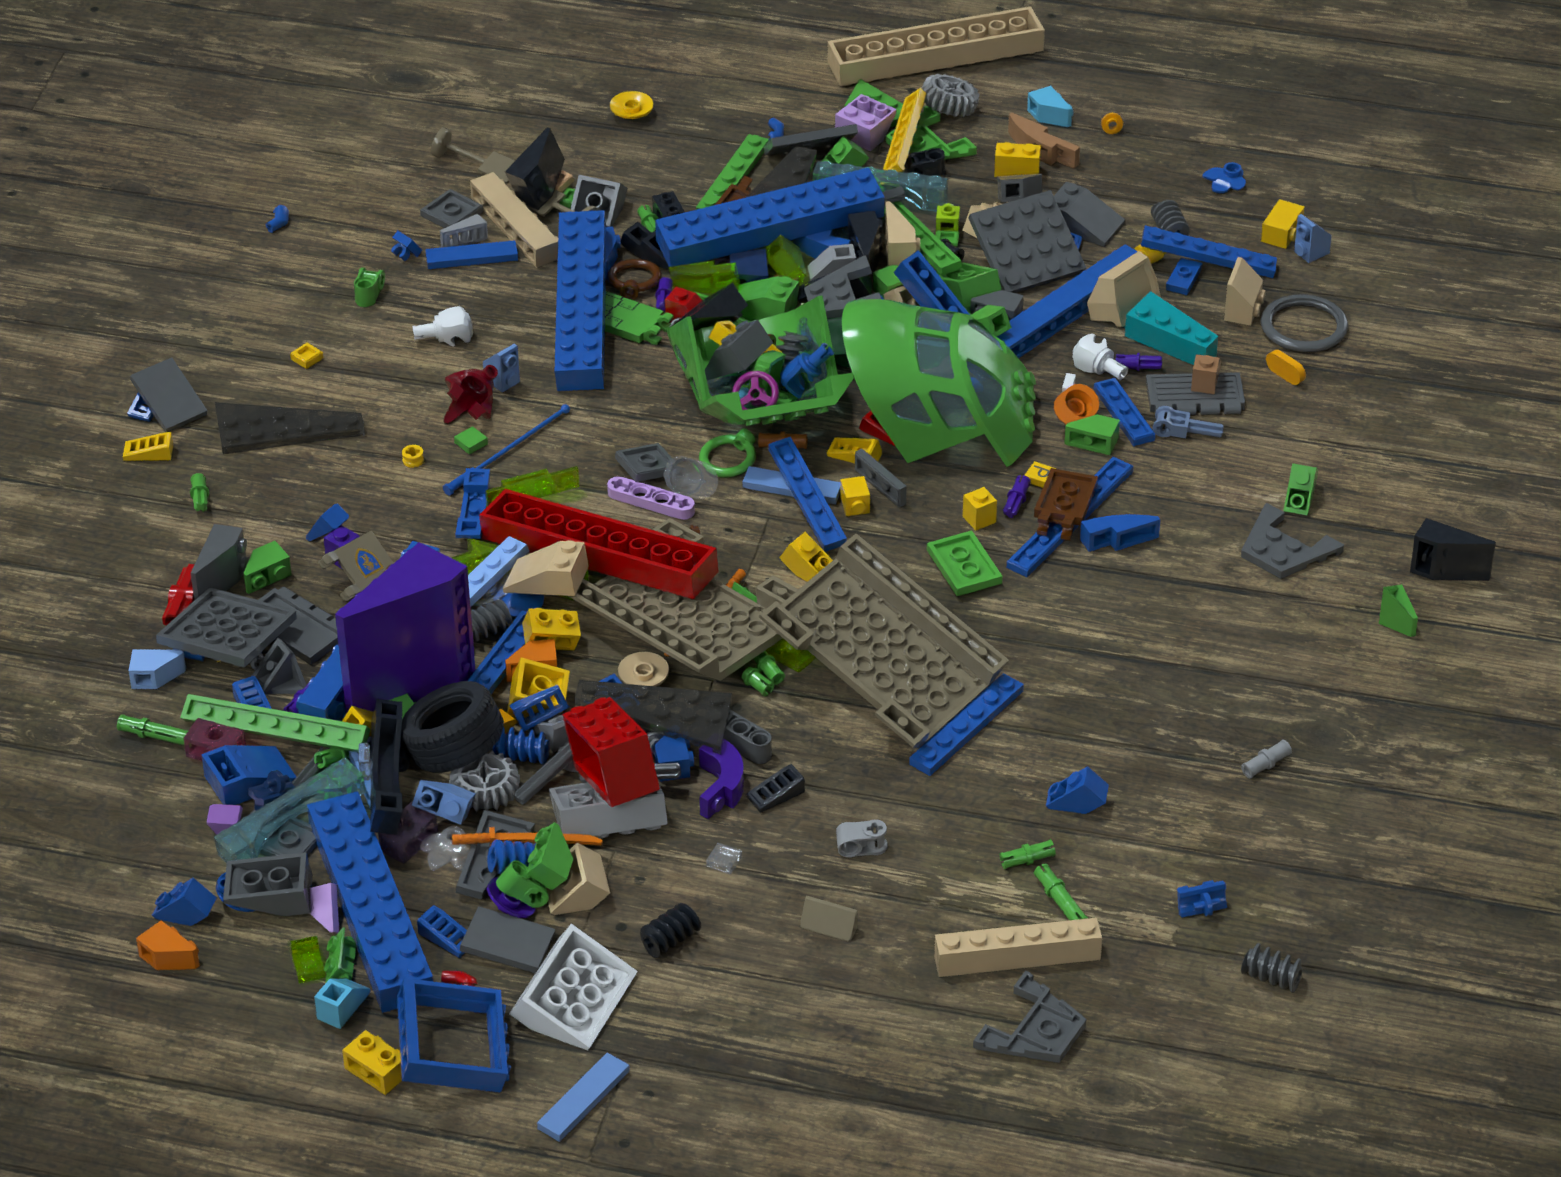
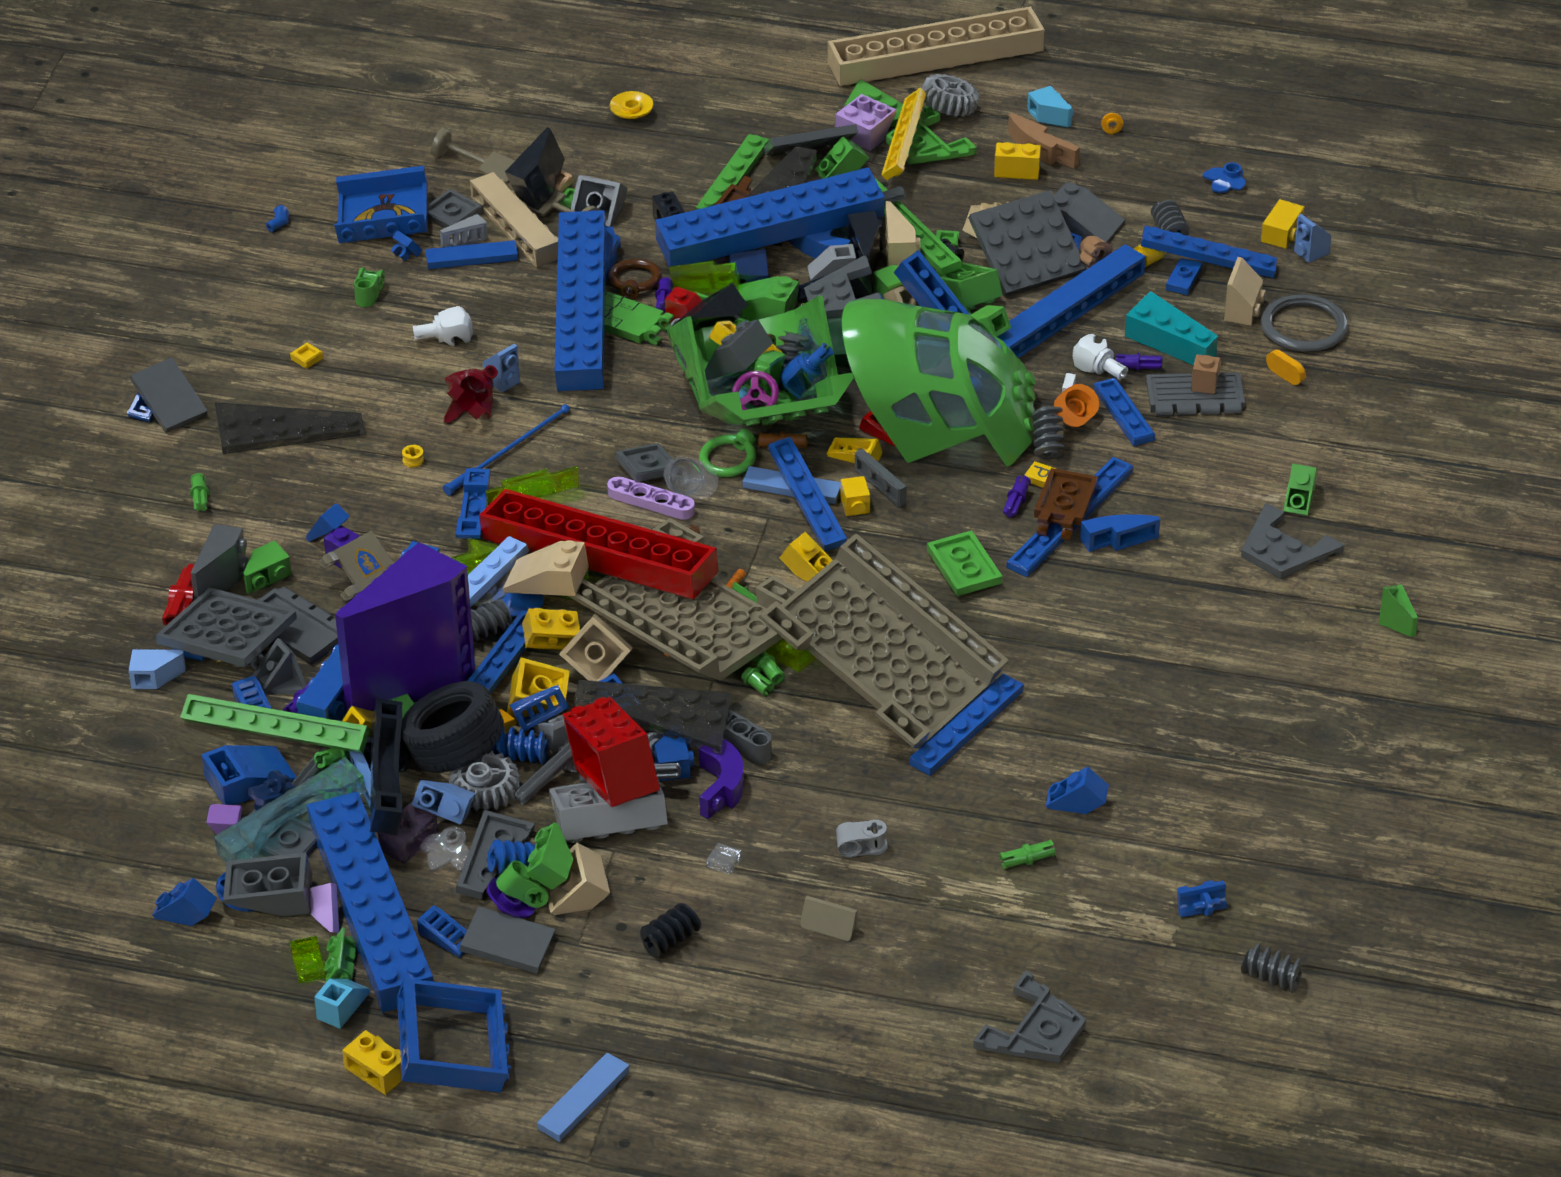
(145, 728): bright green pin -> none
(149, 448): yellow slope -> none
(167, 949): orange slope -> none
(208, 735): clear pink brick -> none
(365, 760): clear tile -> none
(382, 203): none -> blue panel
(458, 978): red arm -> none
(470, 440): bright green tile -> none
(478, 774): none -> light grey plate
(480, 838): orange sword -> none
(536, 650): orange slope -> none
(574, 990): white slope -> none
(596, 650): none -> tan slope
(643, 244): black slope -> none
(643, 669): tan dish -> none
(647, 217): bright green axle -> none
(777, 126): blue arm -> none
(786, 258): clear neon green slope -> none
(788, 777): black slope -> none
(921, 190): clear light blue arch -> none
(926, 162): black piece -> none
(948, 214): lime brick -> none
(979, 508): yellow brick -> none
(1011, 301): dark grey slope -> none
(1017, 947): tan brick -> none
(1018, 186): dark grey slope -> none
(1046, 432): none -> dark grey piece
(1055, 889): bright green pin -> none
(1093, 433): bright green slope -> none
(1094, 249): none -> medium nougat piece
(1122, 289): tan helmet -> none
(1178, 424): sand blue connector -> none
(1266, 759): light grey pin -> none
(1451, 553): black slope -> none

